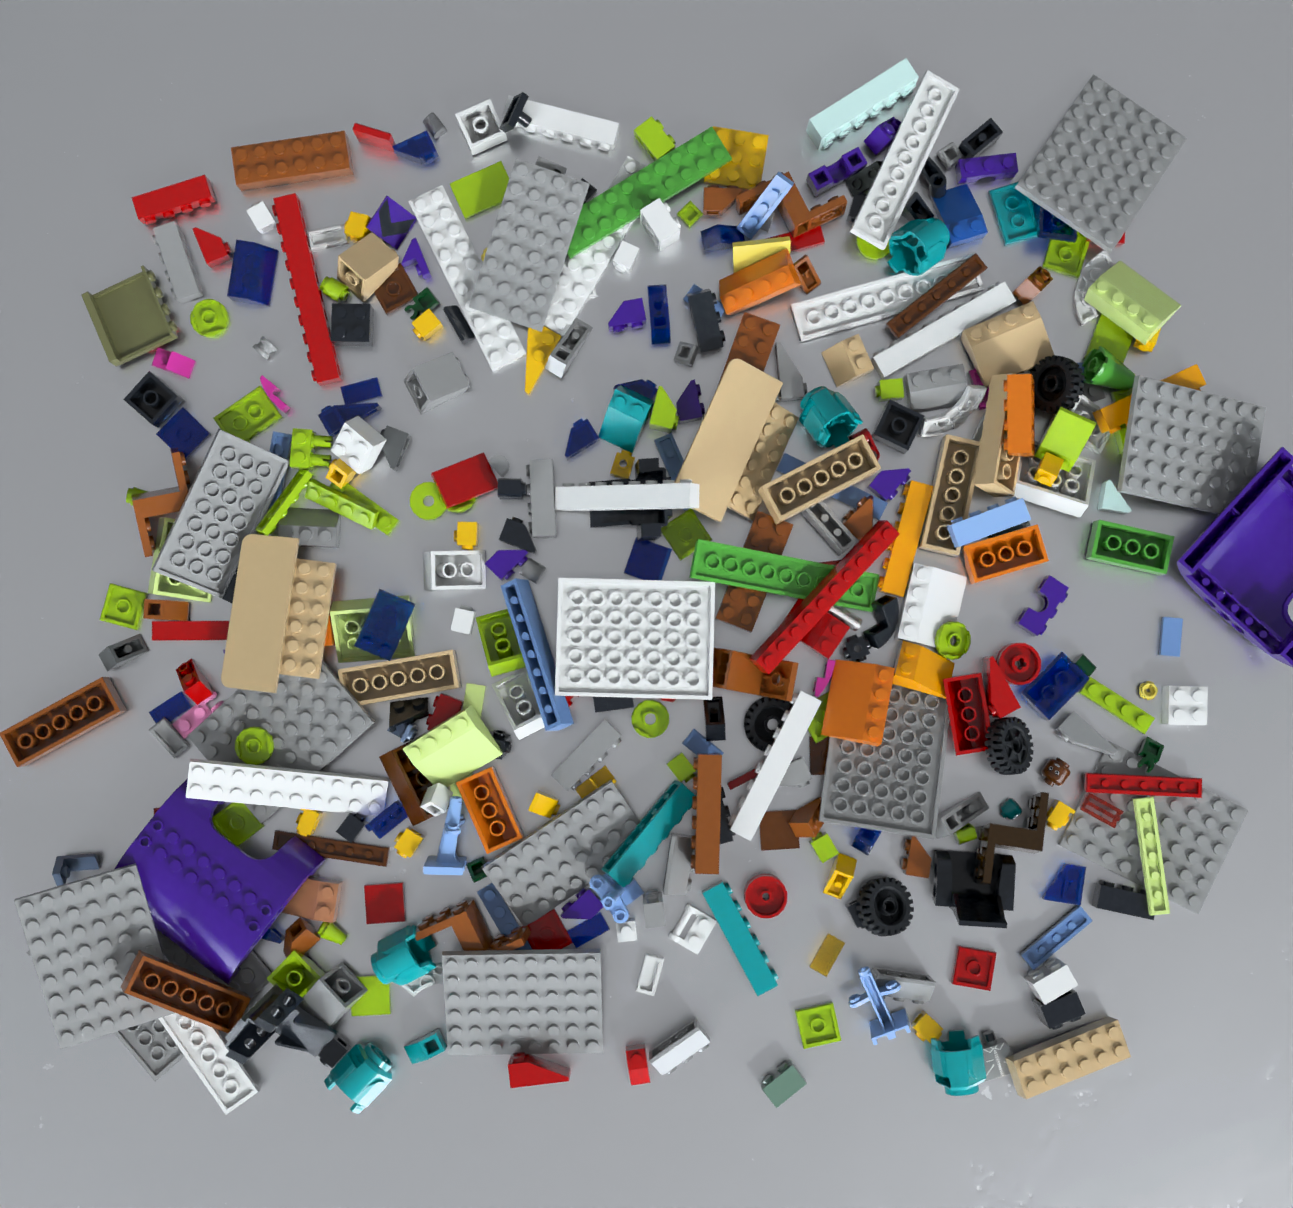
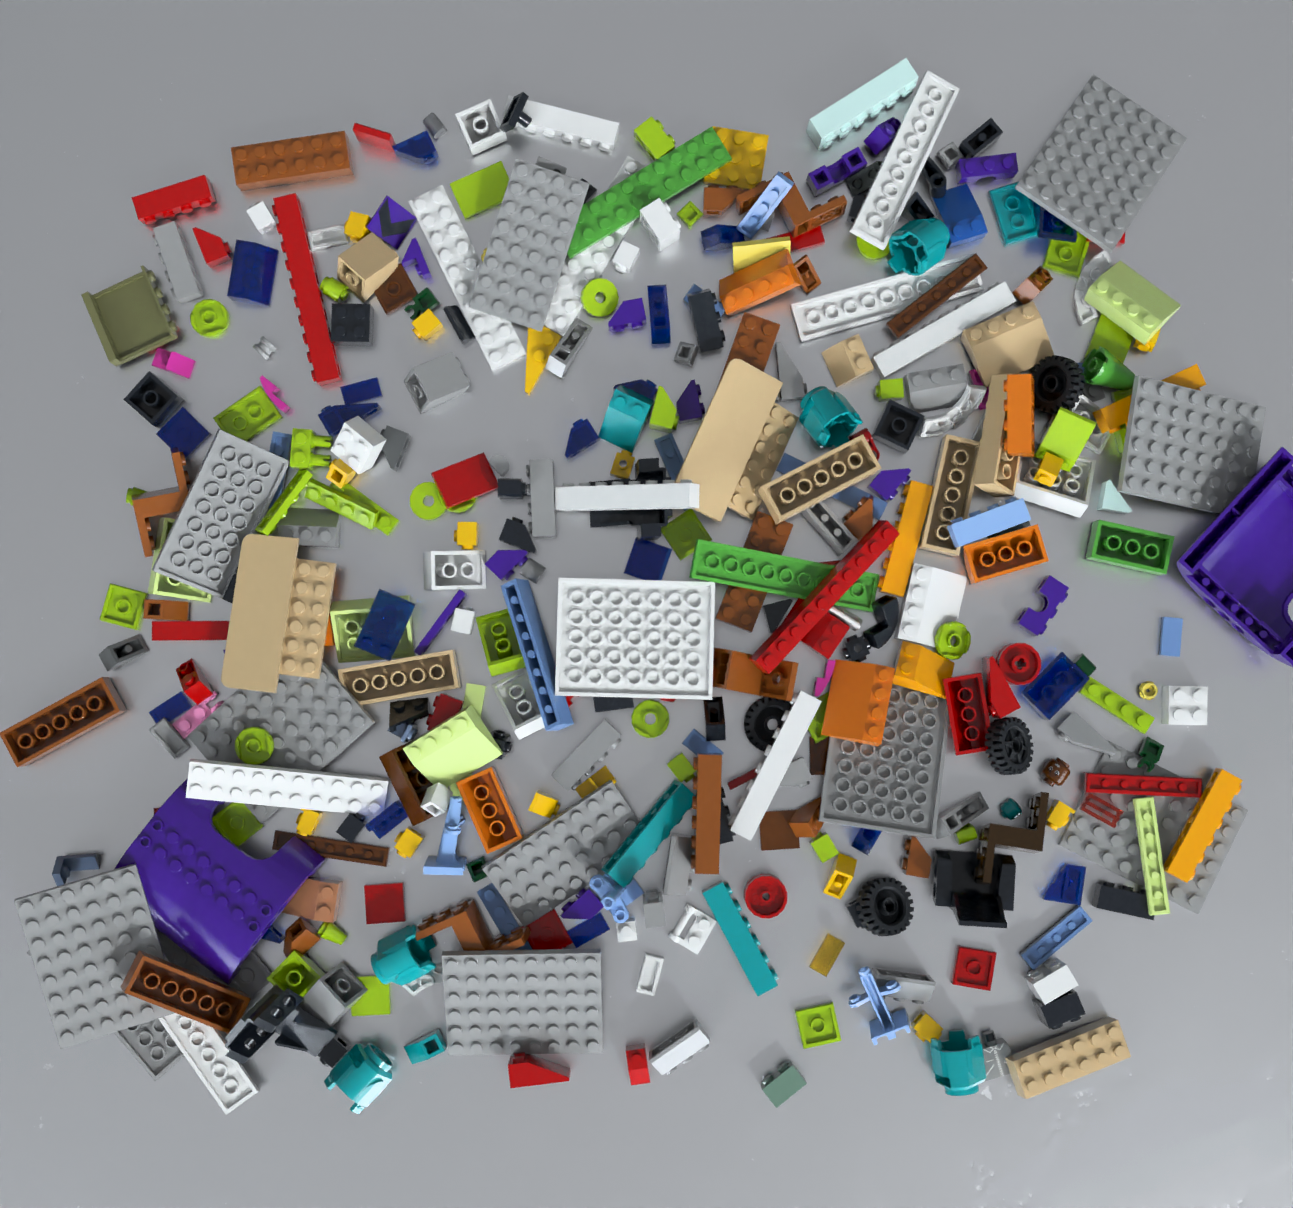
(440, 622): none -> dark purple tile
(610, 297): none -> lime tile
(775, 612): none -> black slope
(1202, 825): none -> light orange brick

